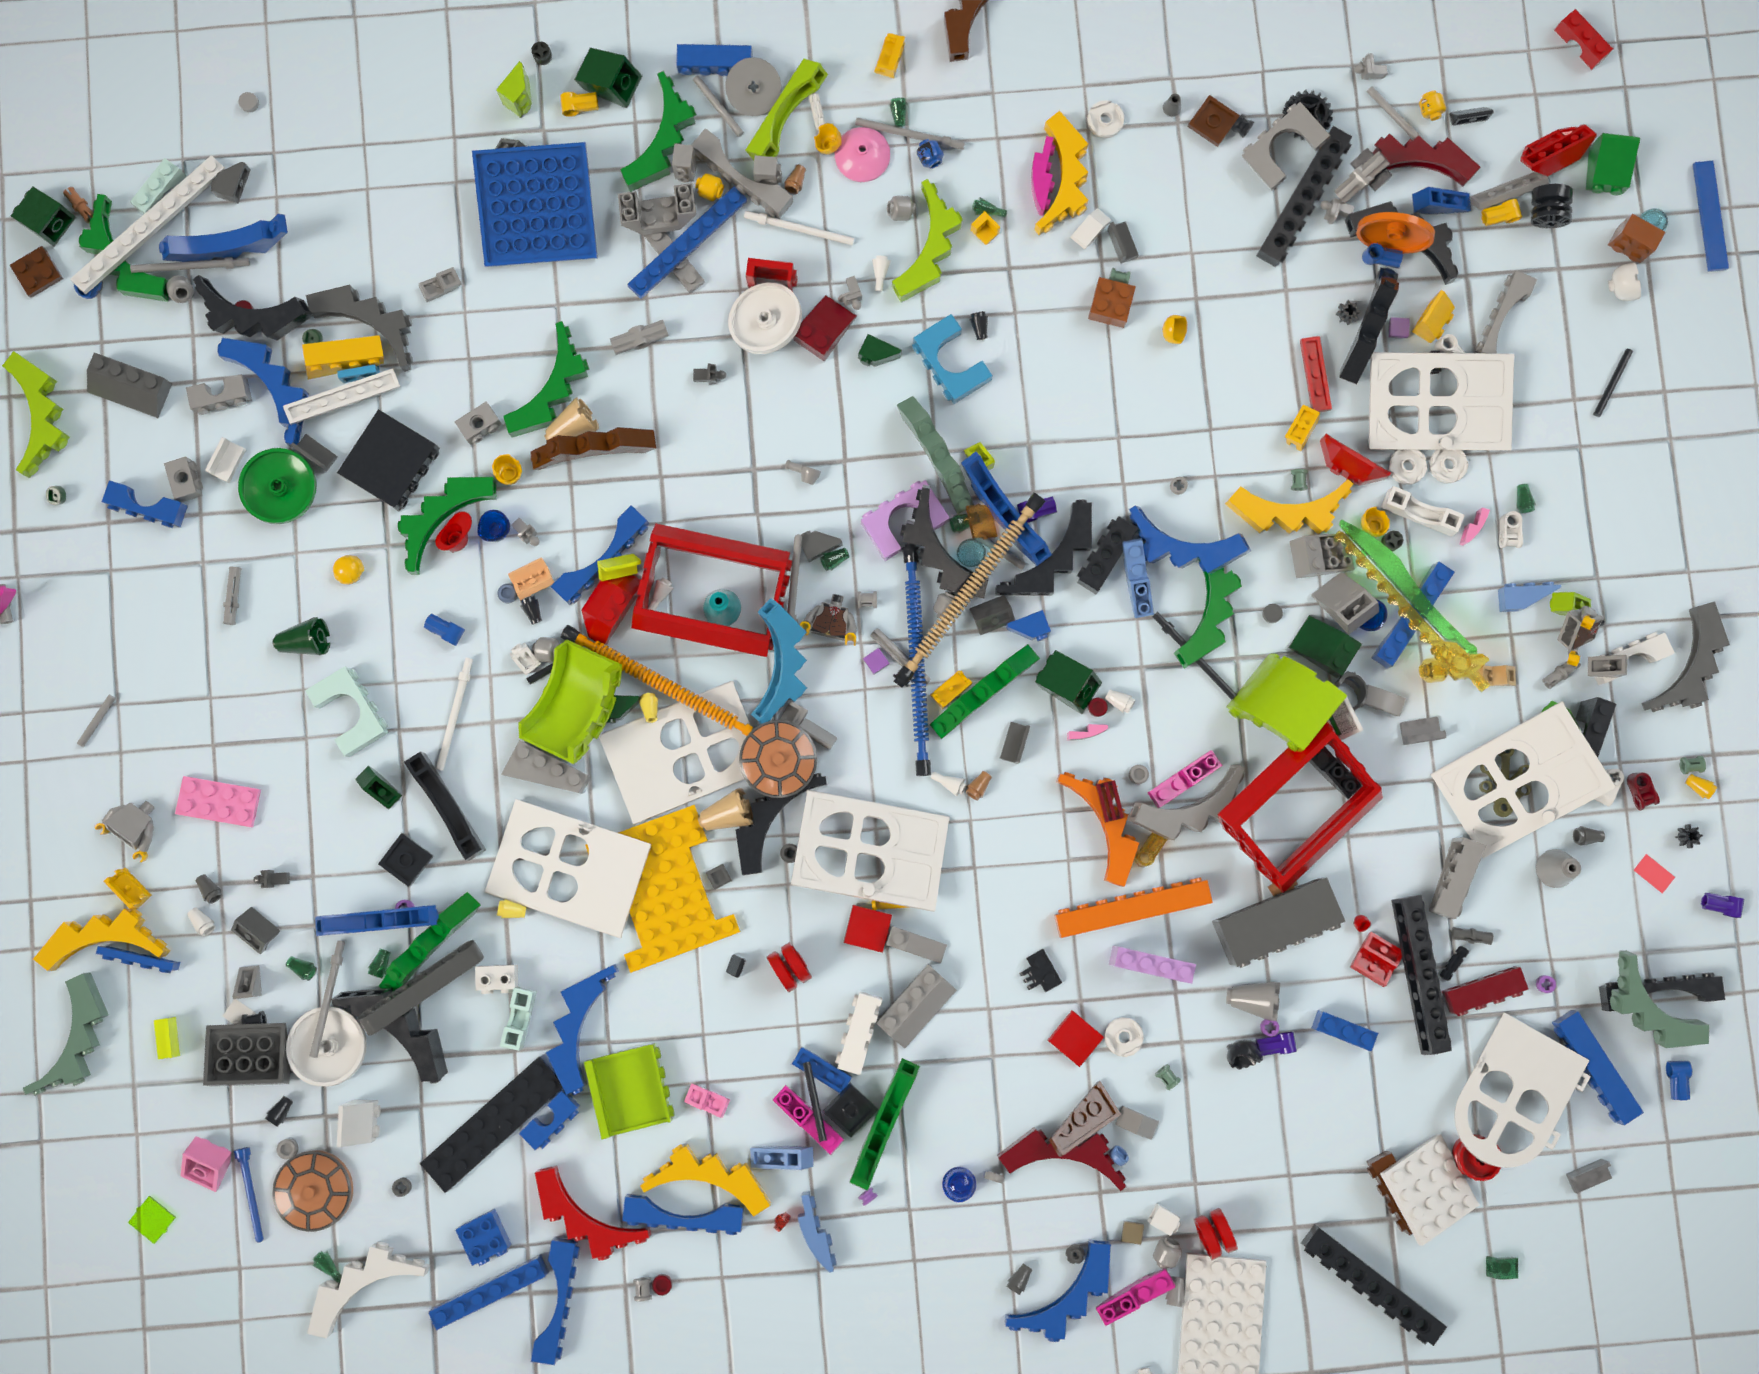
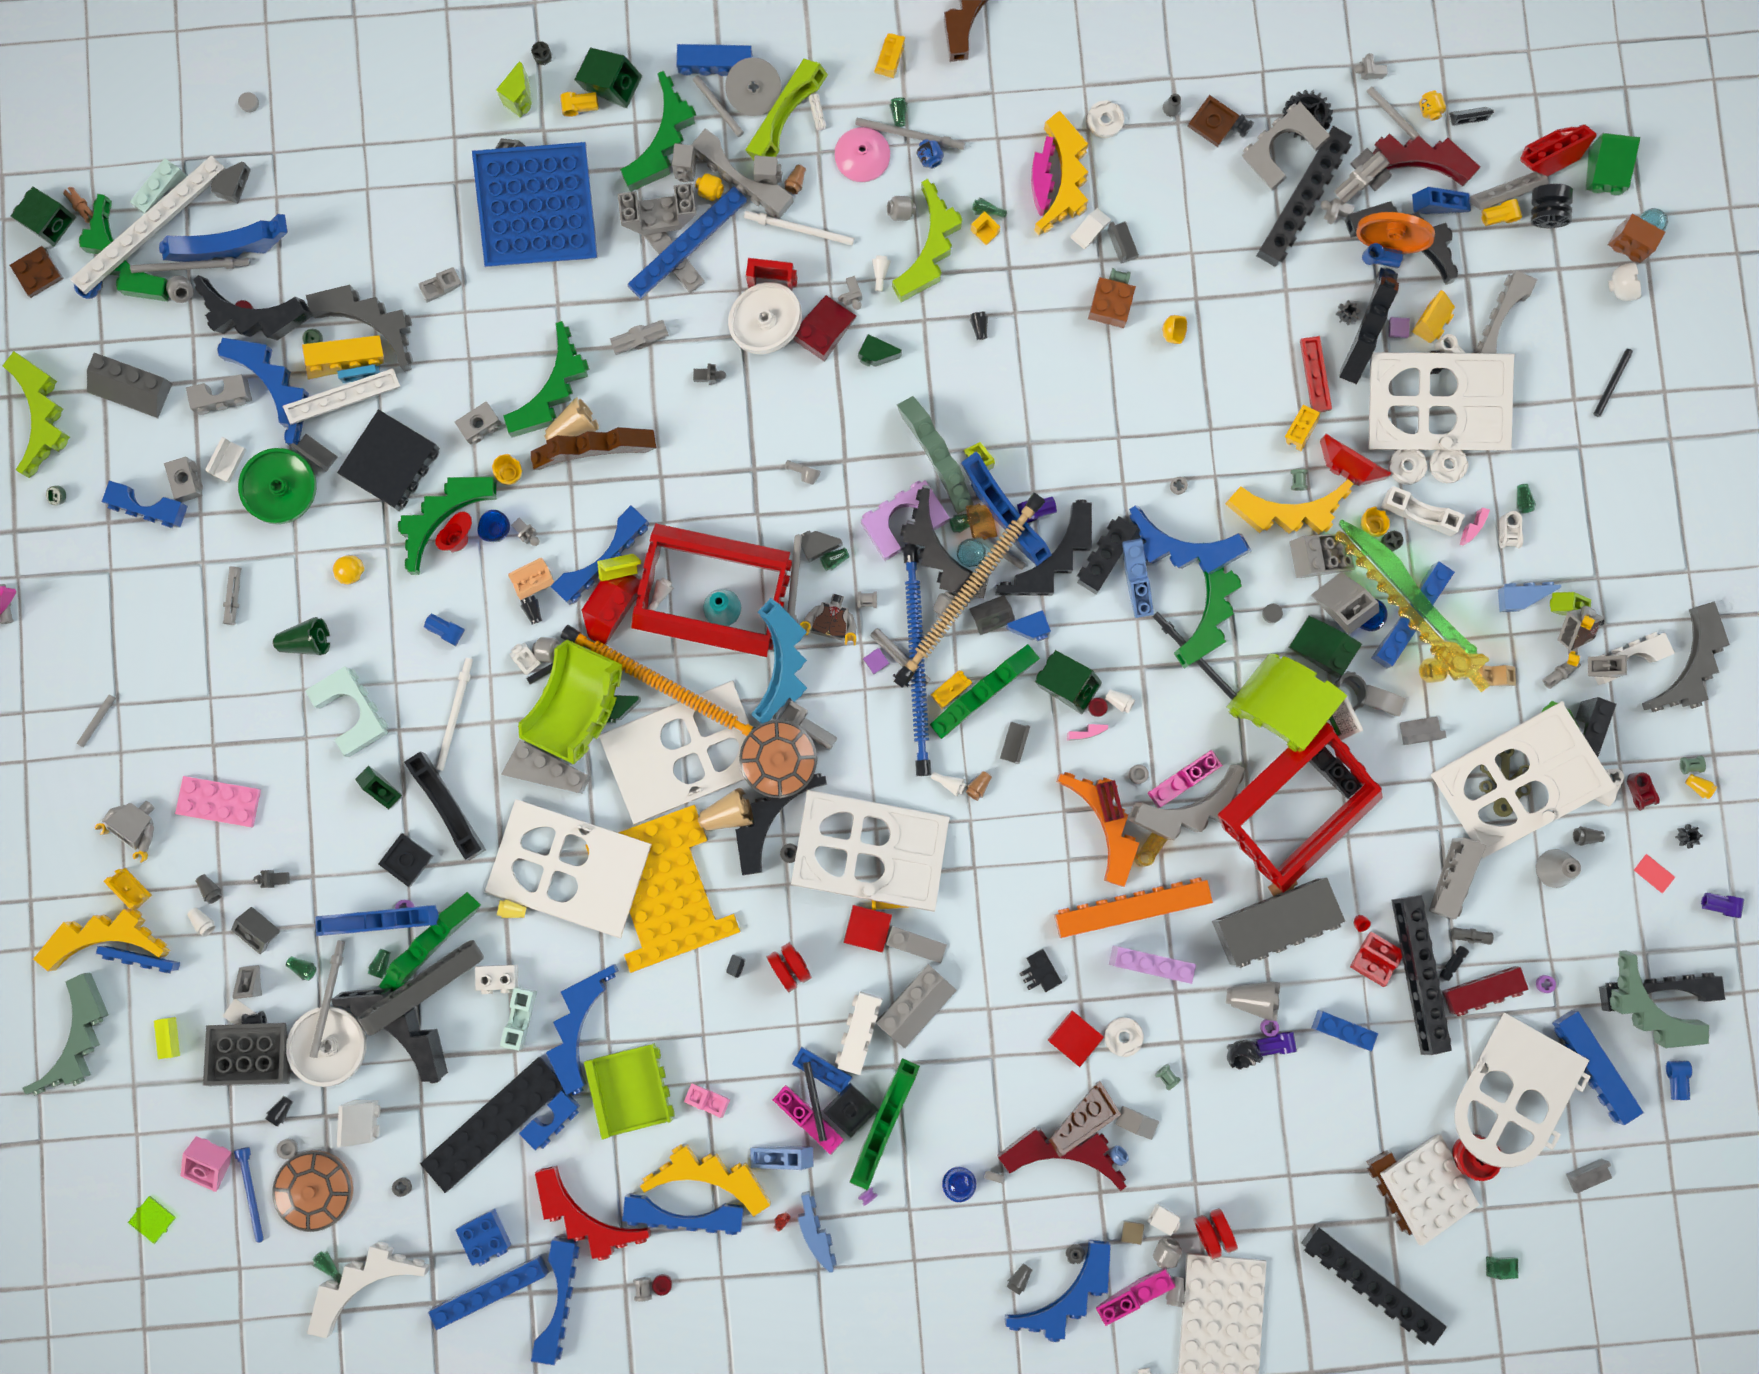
(507, 593): sand blue tile -> none
(649, 706): light yellow cone -> none
(718, 876): dark grey tile -> none
(828, 139): yellow hair -> none
(955, 385): dark azure arch -> none
(1593, 45): red arch -> none
(1710, 216): blue tile -> none

